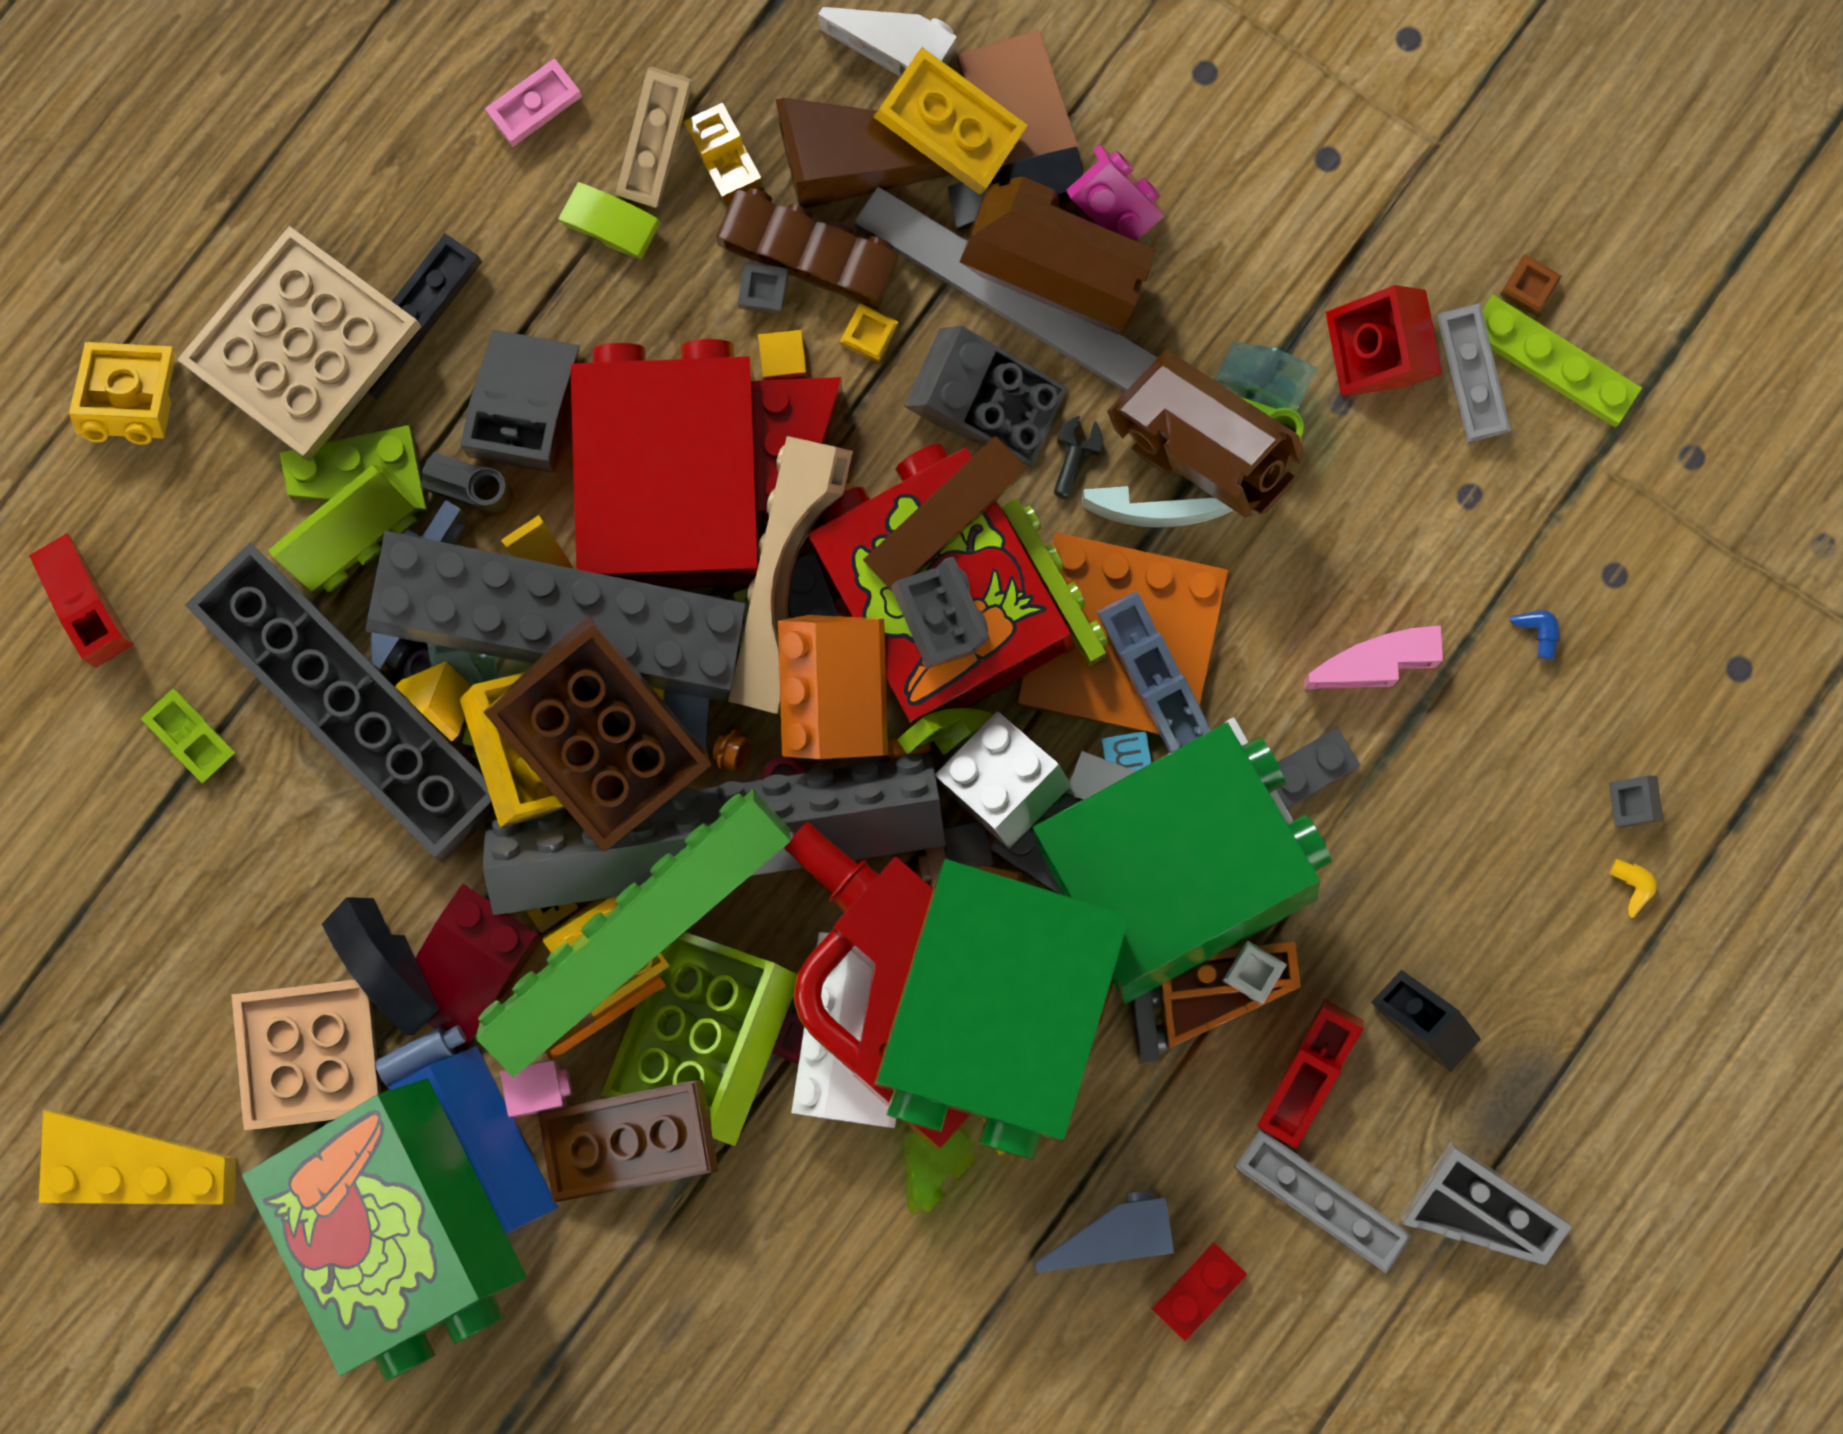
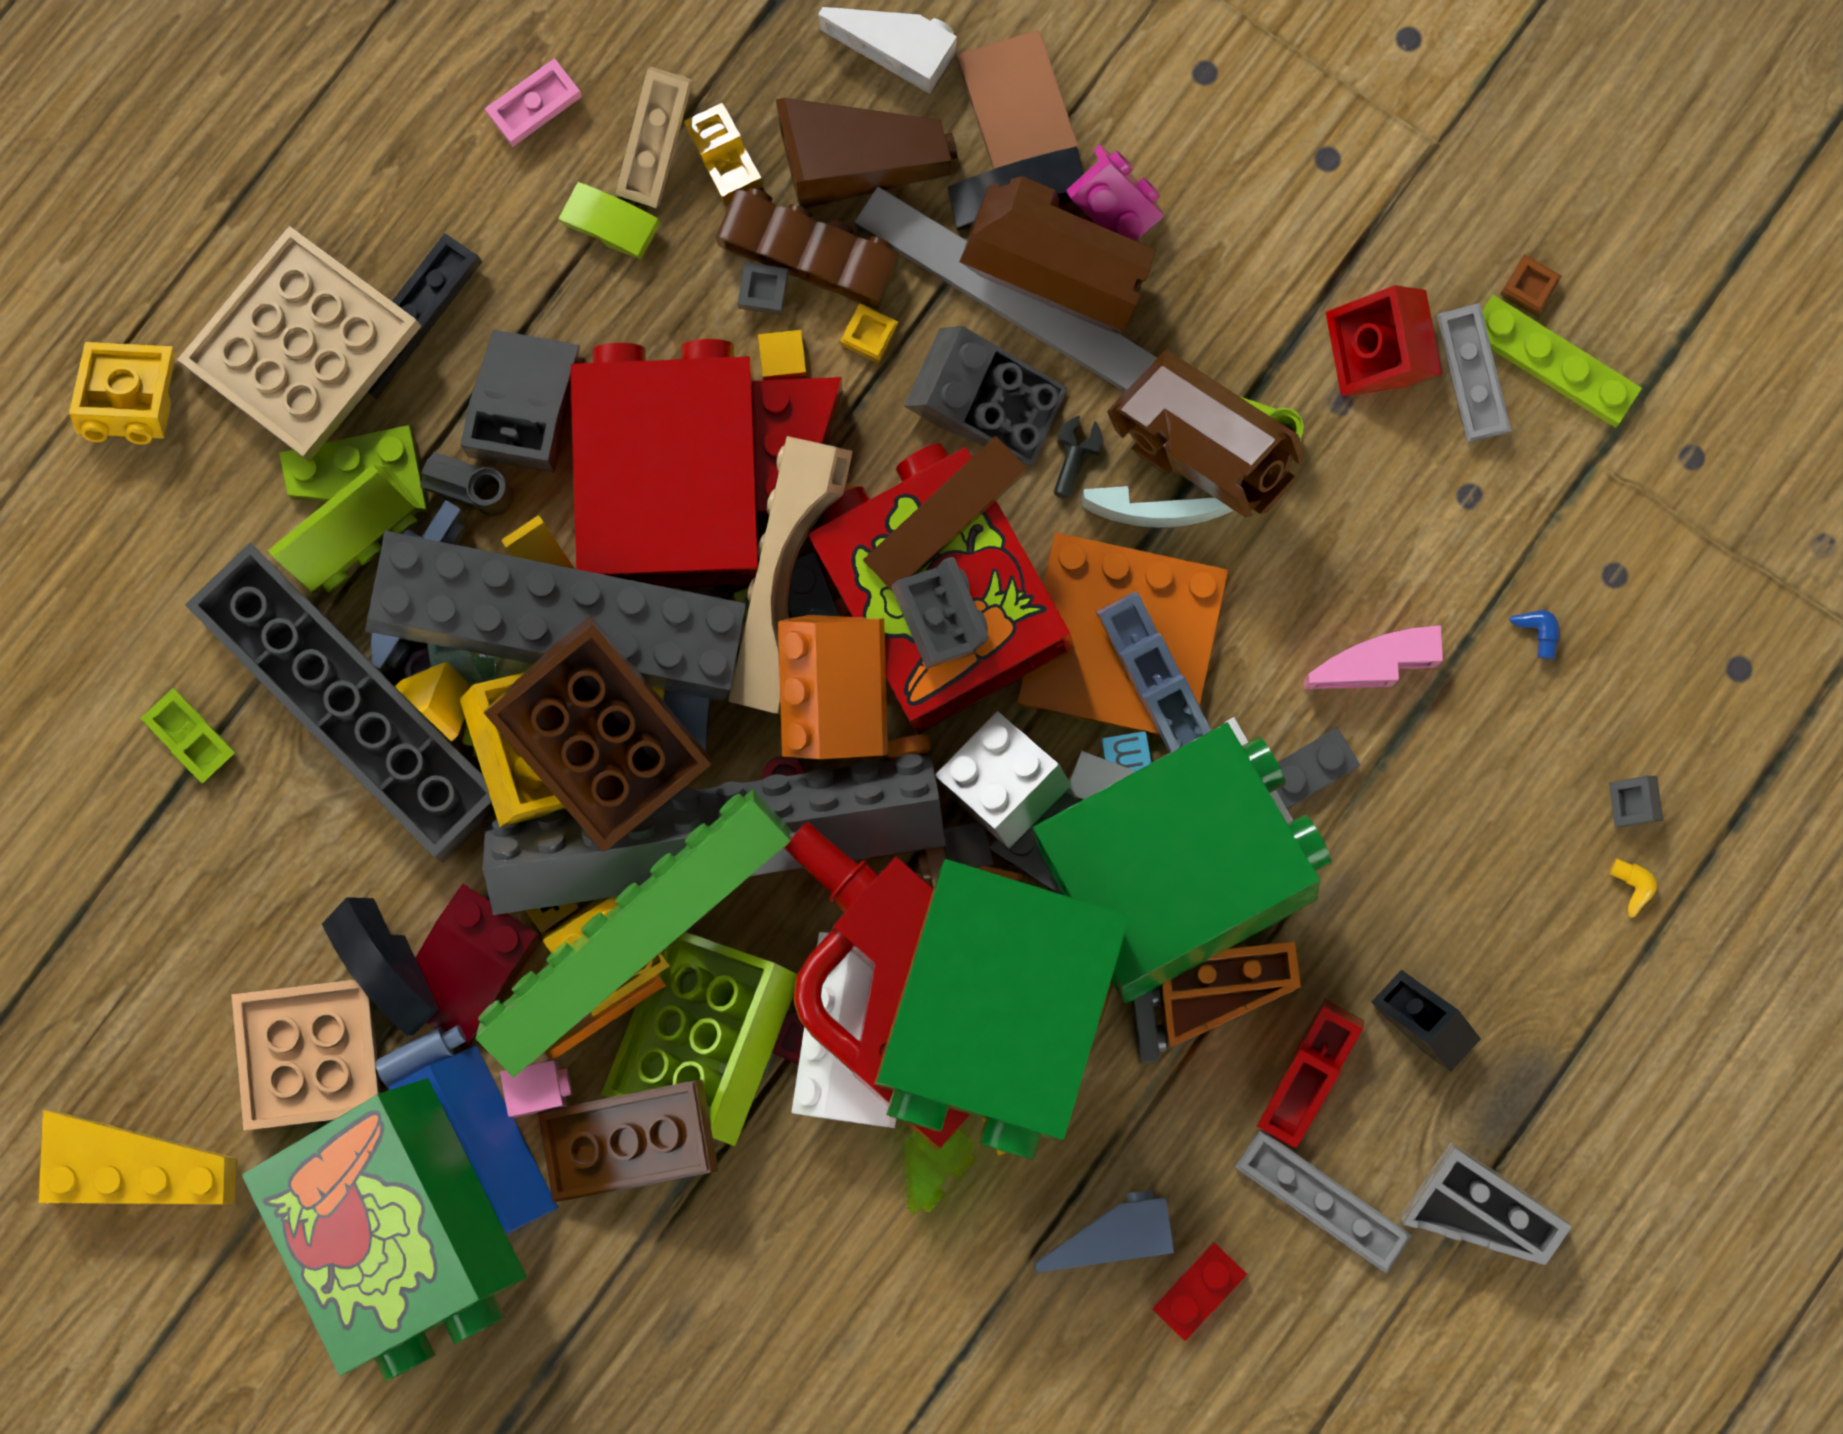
(80, 602): red slope -> none
(732, 751): orange plate -> none
(946, 728): lime slope -> none
(950, 121): yellow plate -> none
(1067, 598): lime plate -> none
(1254, 972): white tile -> none
(1265, 375): clear light blue slope -> none

